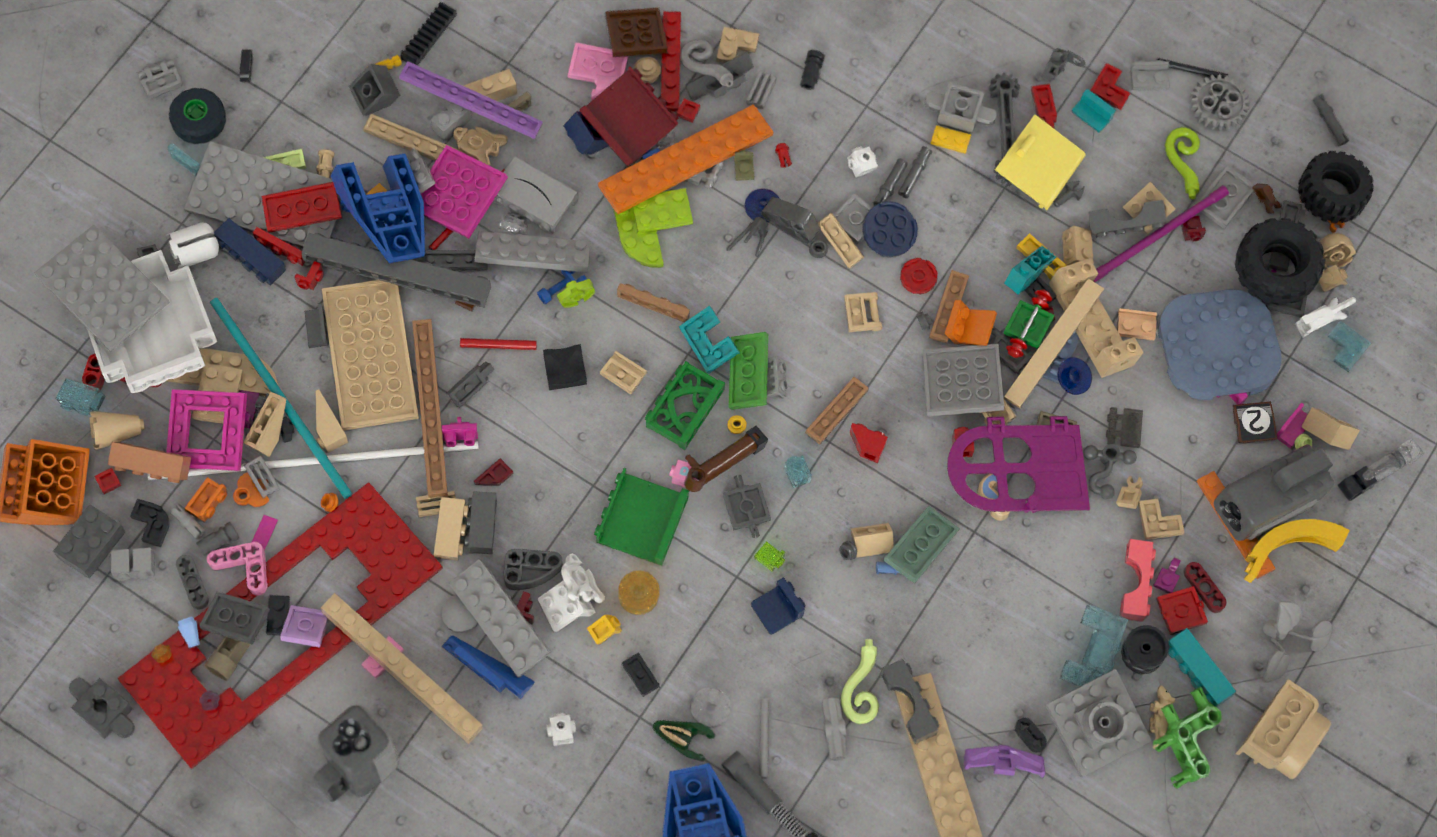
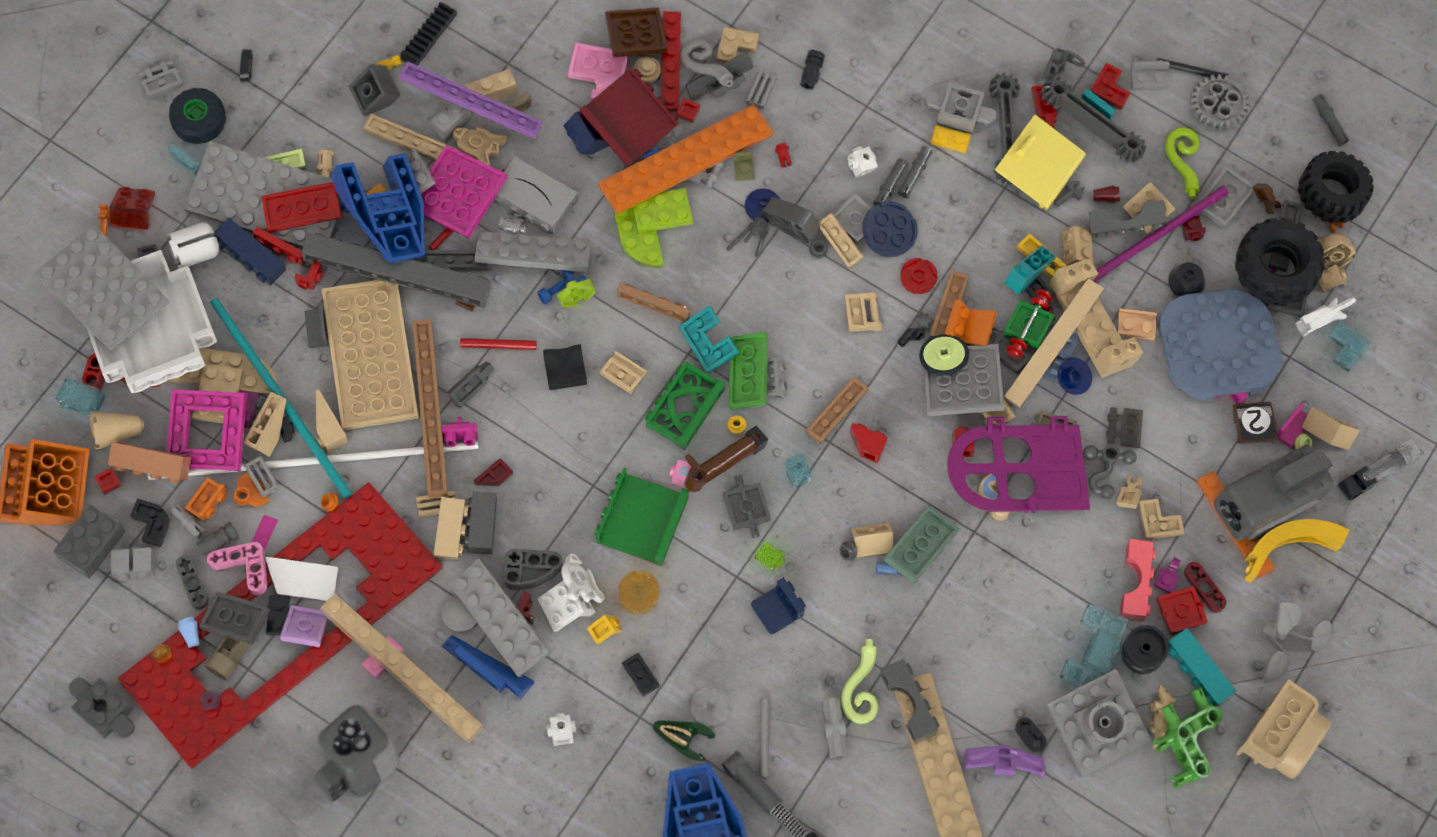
(104, 217): none -> orange bar
(131, 208): none -> clear red bracket
(302, 578): none -> white sticker
(911, 334): none -> black arm
(934, 356): none -> yellowish green wheel
(1060, 94): none -> dark grey arm
(1107, 194): none -> dark red cone
(1186, 279): none -> black cone

